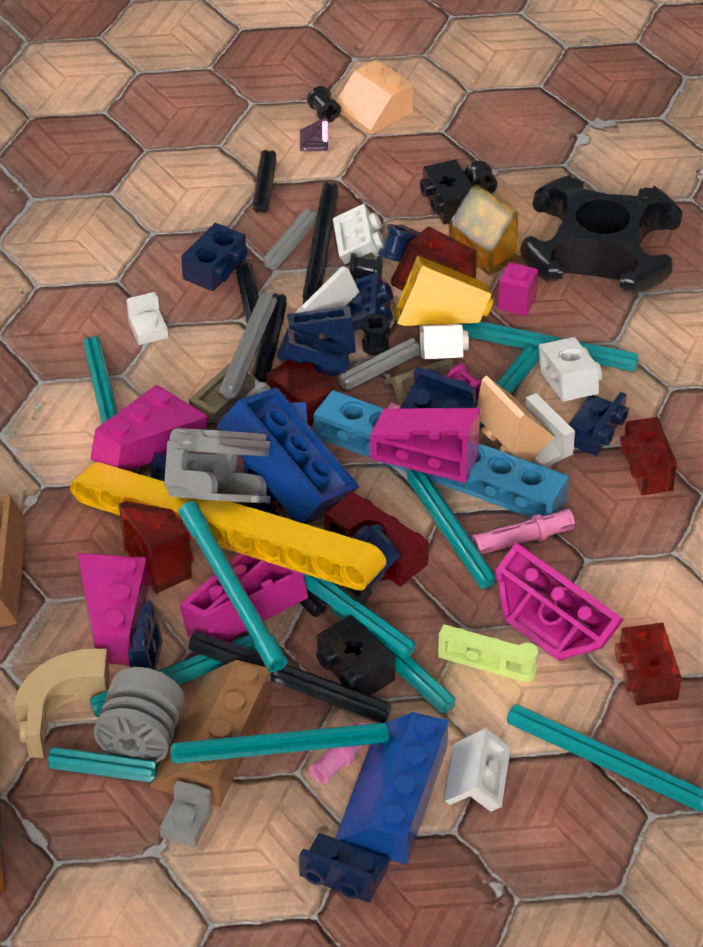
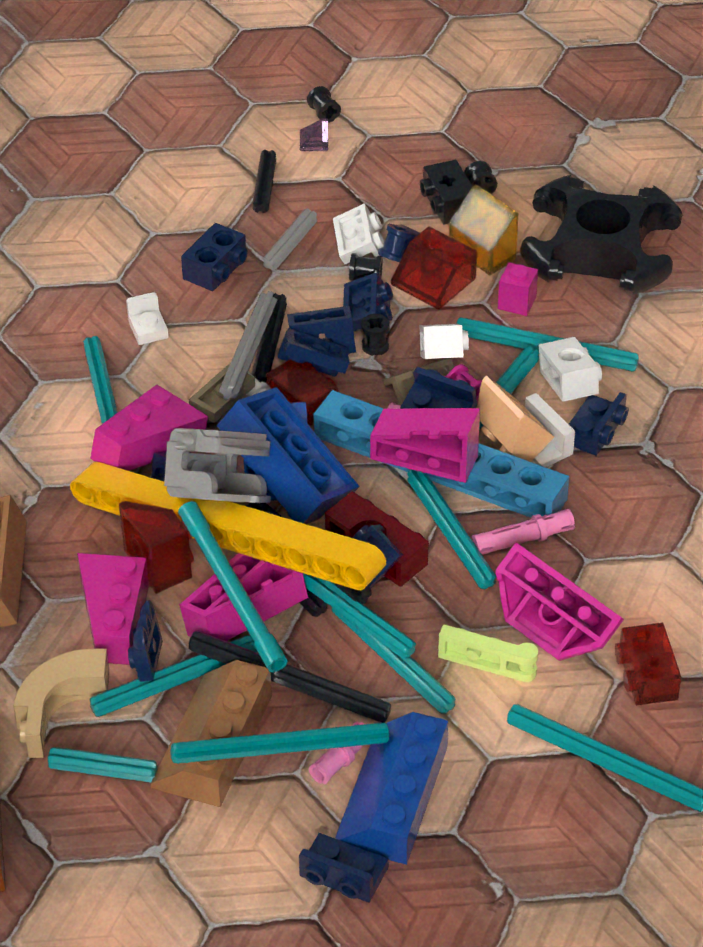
(139, 714): light grey wheel -> none
(187, 814): light grey bracket -> none
(247, 288): black axle -> none
(320, 240): black axle -> none
(334, 293): white panel -> none
(355, 656): black brick -> none
(376, 97): light nougat slope -> none
(379, 364): light grey axle -> none
(441, 296): yellow slope -> none
(478, 770): white panel -> none
(649, 456): clear red brick -> none

